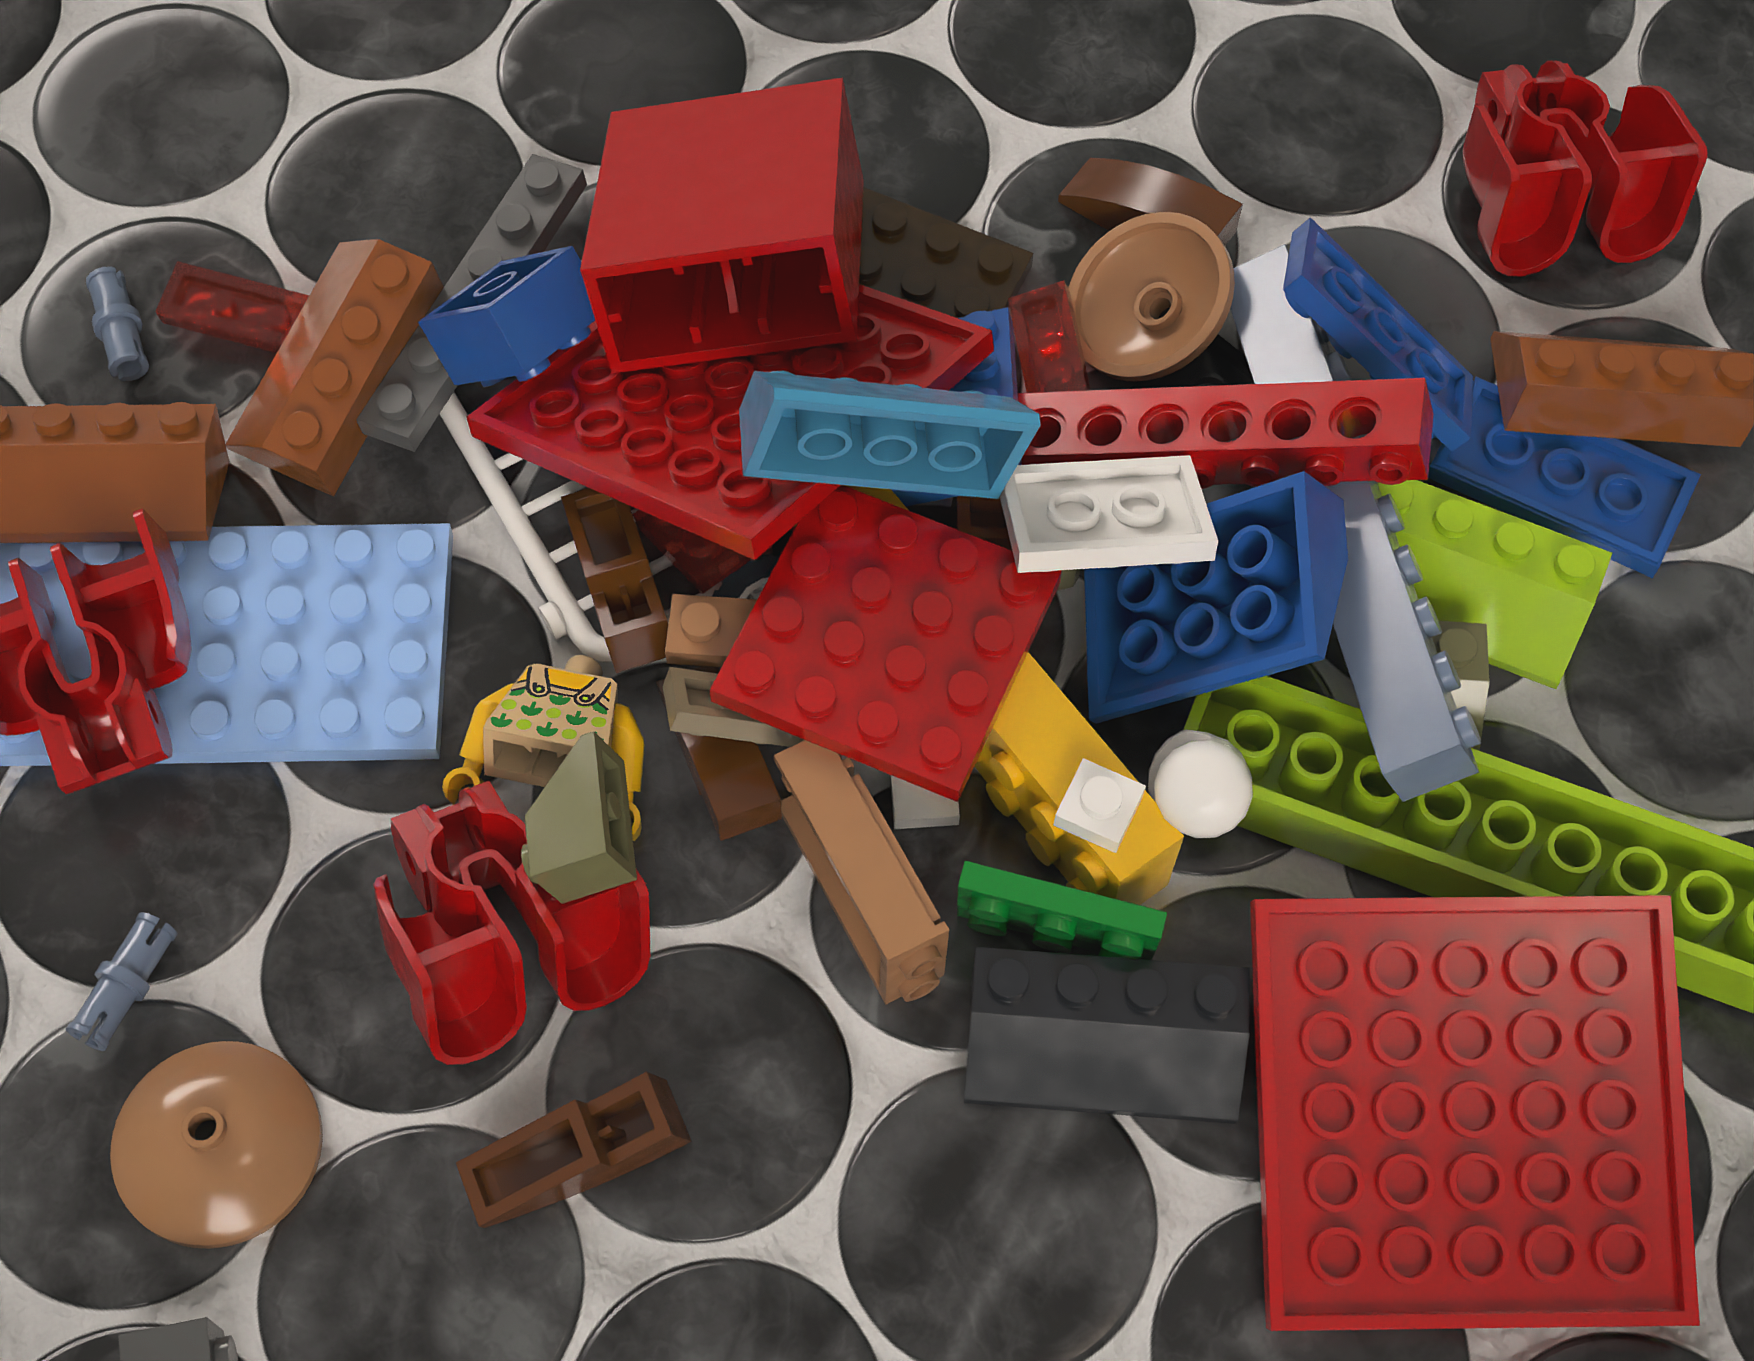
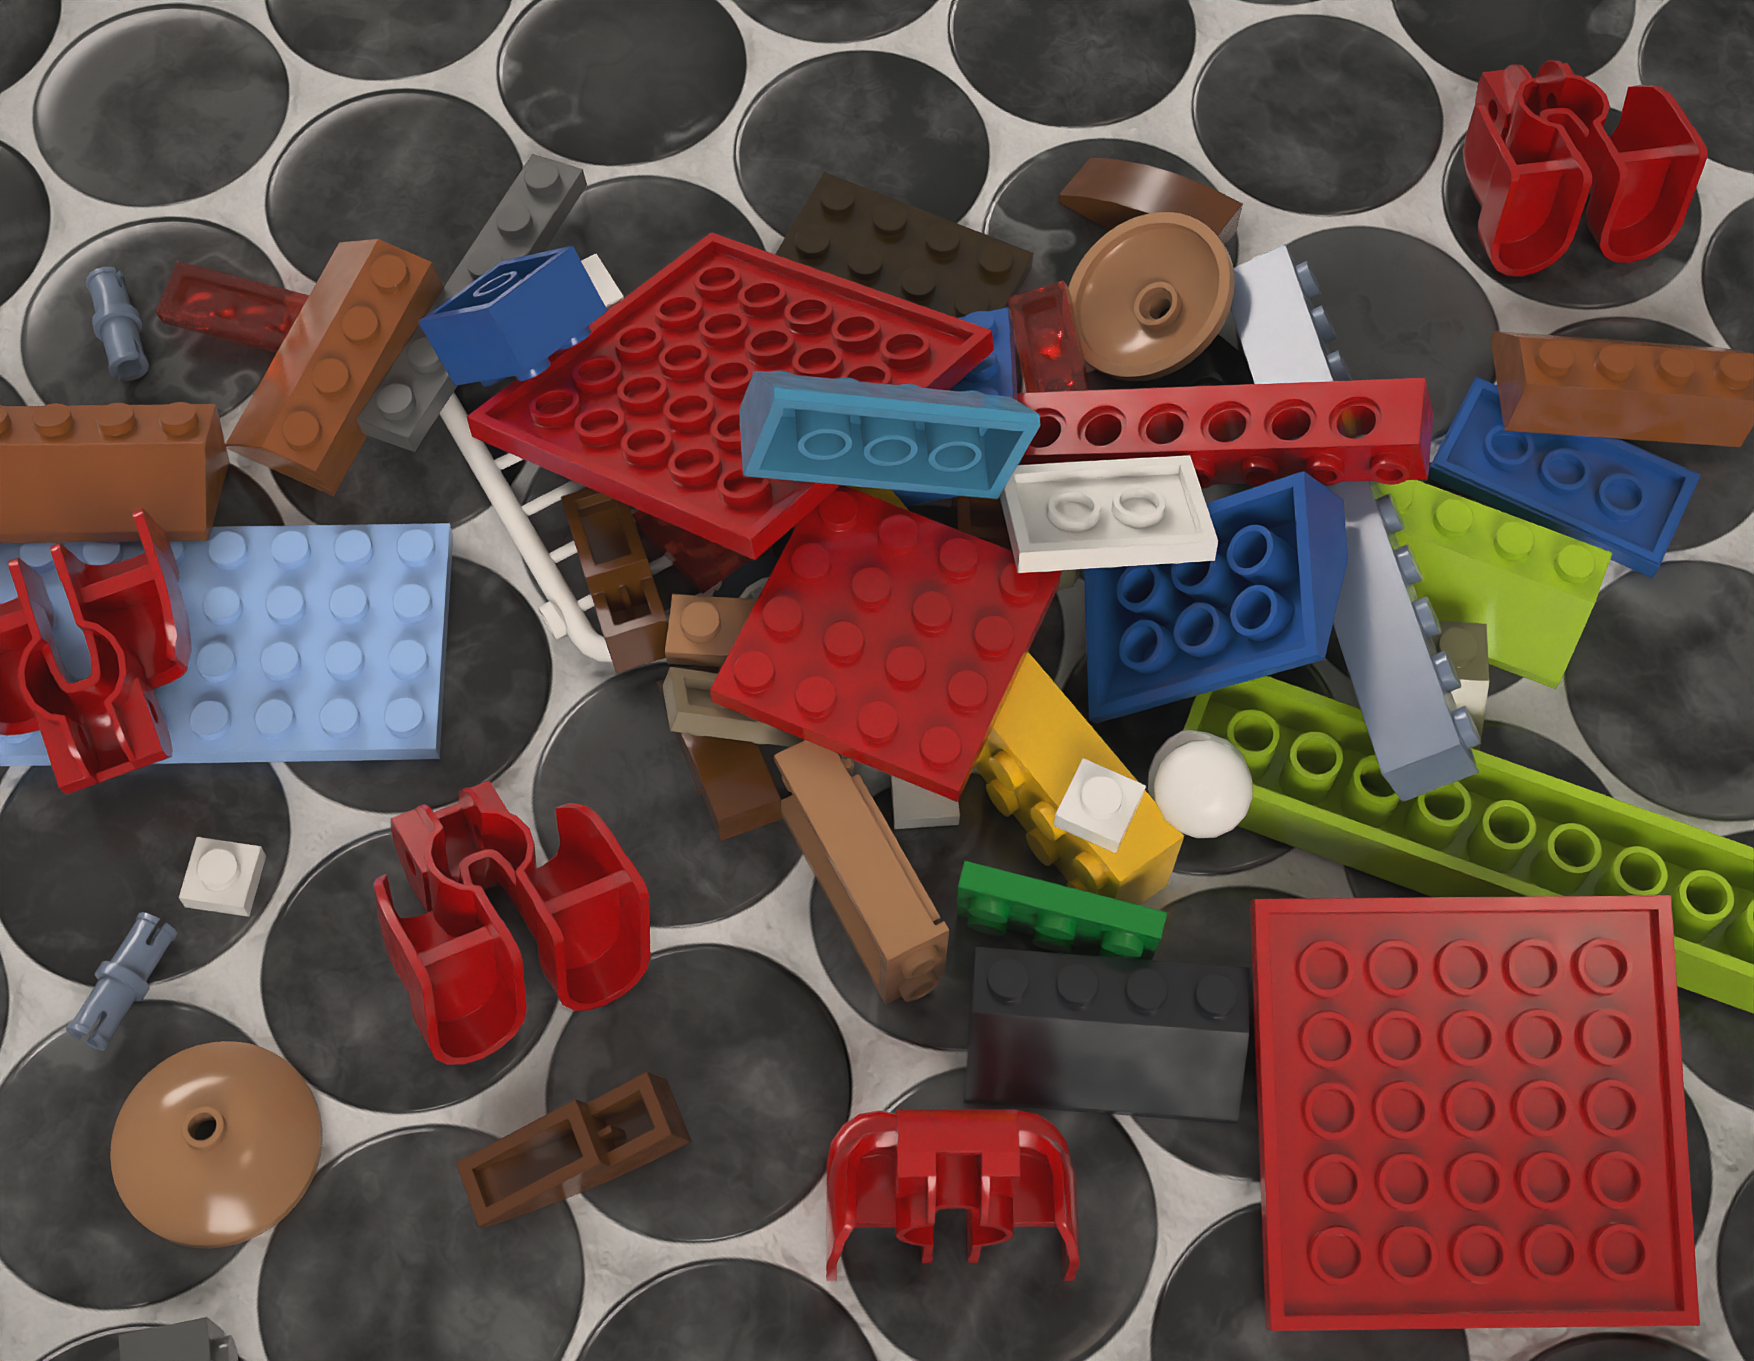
(222, 876): none -> white plate
(537, 720): torso -> none
(581, 825): olive slope -> none
(726, 227): red brick -> none
(912, 1163): none -> red piece
(1375, 328): blue plate -> none

